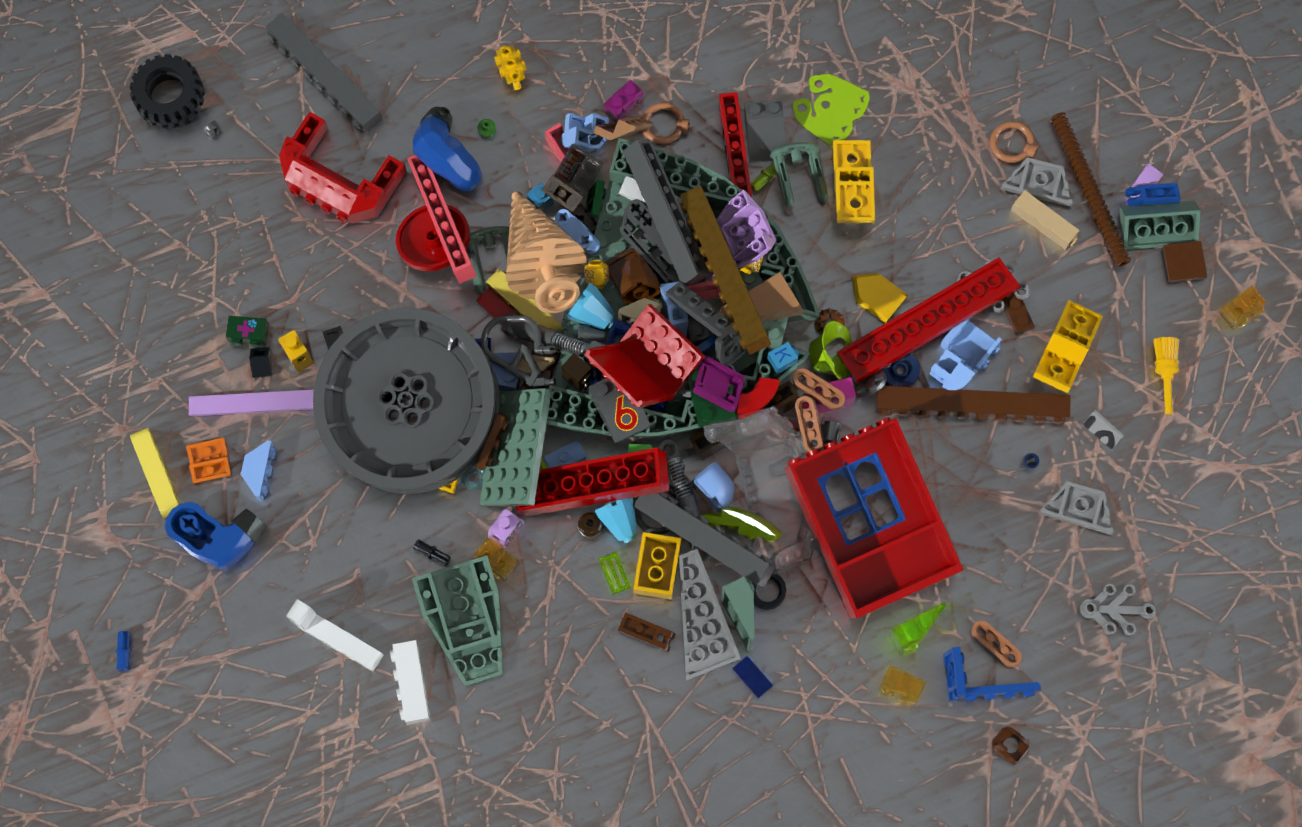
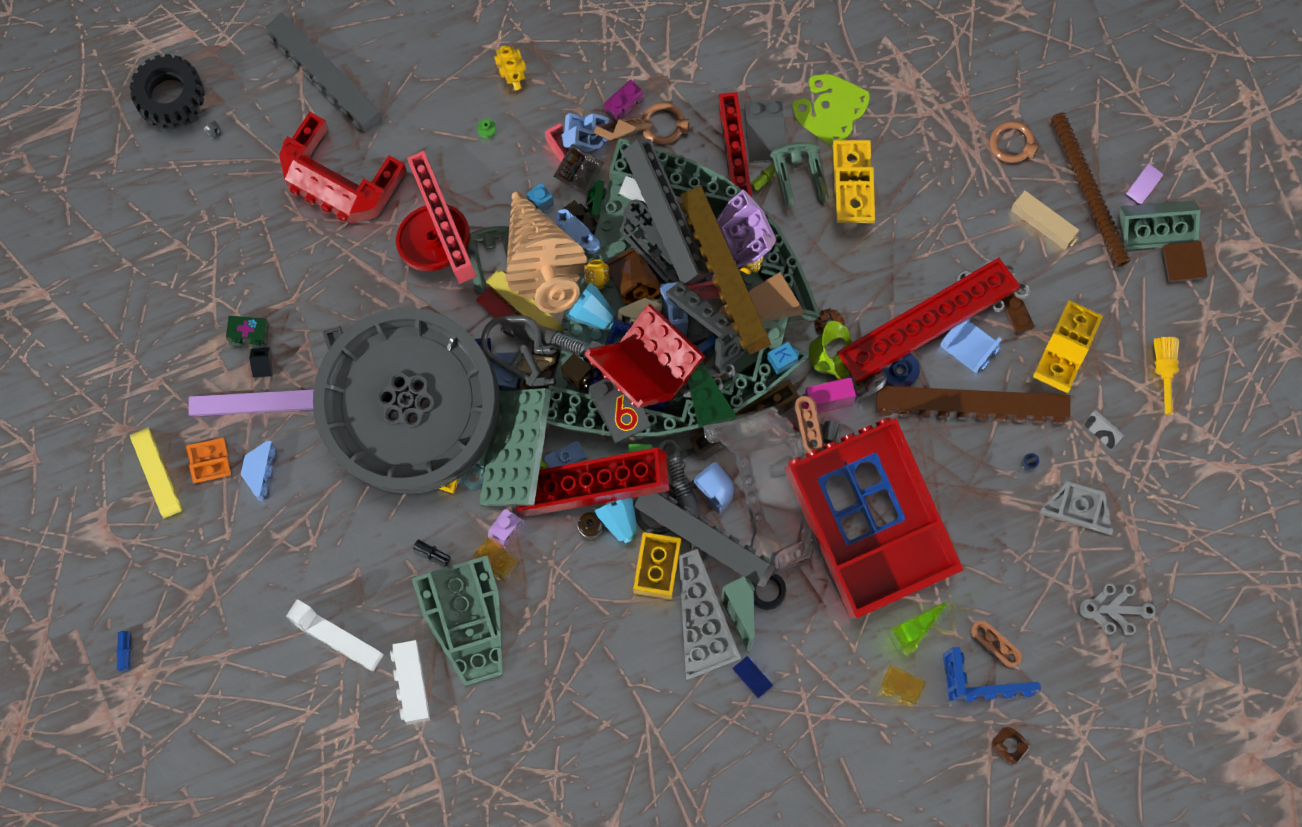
(211, 540): blue piece -> none
(294, 350): yellow torso -> none
(443, 152): blue piece -> none
(492, 442): reddish brown plate -> none
(562, 193): dark brown brick -> none
(588, 334): dark grey cone -> none
(608, 558): clear neon green tile -> none
(646, 631): reddish brown plate -> none
(714, 382): magenta container -> none
(747, 523): lime slope -> none
(758, 396): red tile -> none
(813, 382): nougat plate -> none
(877, 295): yellow tile -> none
(953, 370): light blue brick -> none
(1041, 180): light grey wing -> none
(1153, 194): blue hinge -> none
(1242, 308): clear yellow brick -> none

